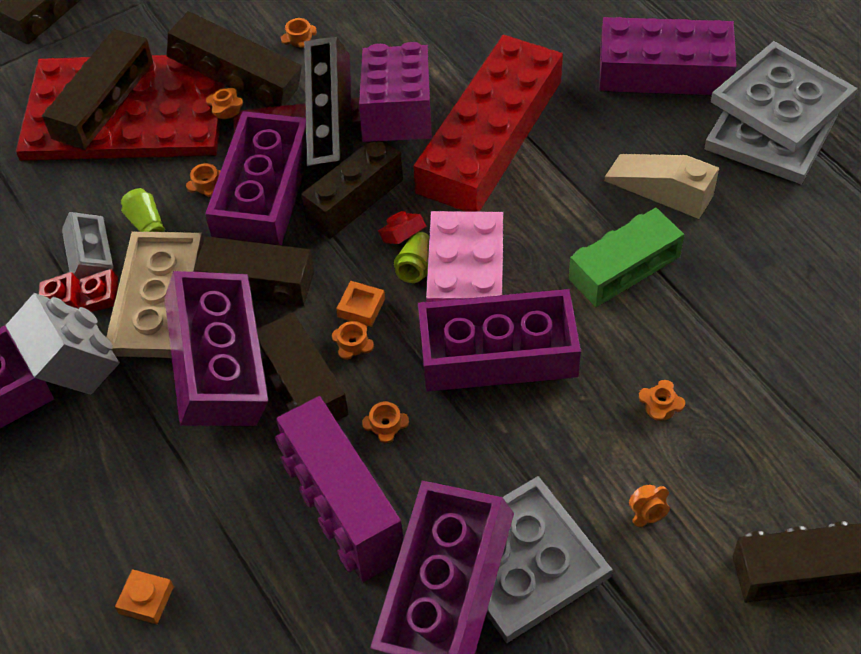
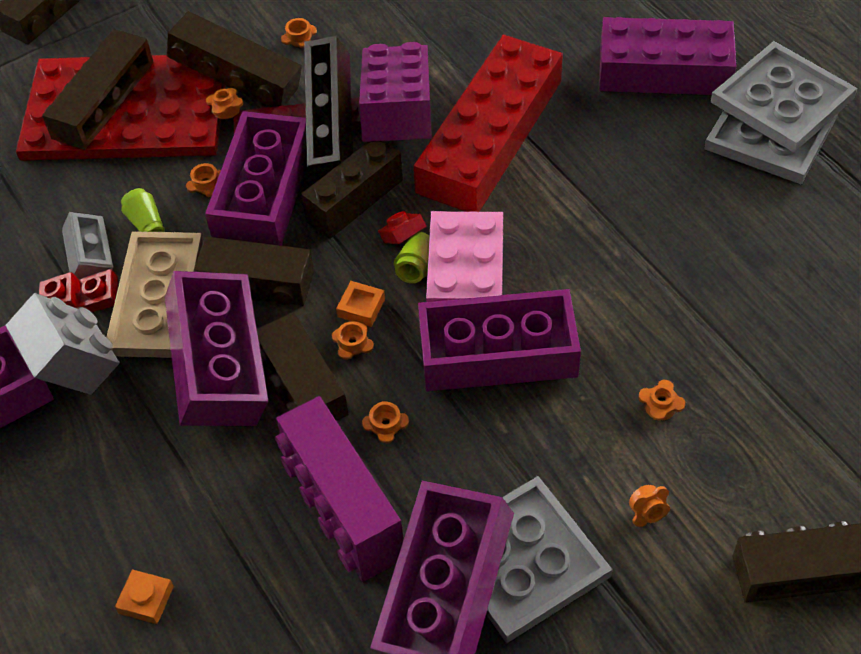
(625, 256): bright green brick -> none
(667, 179): tan slope -> none

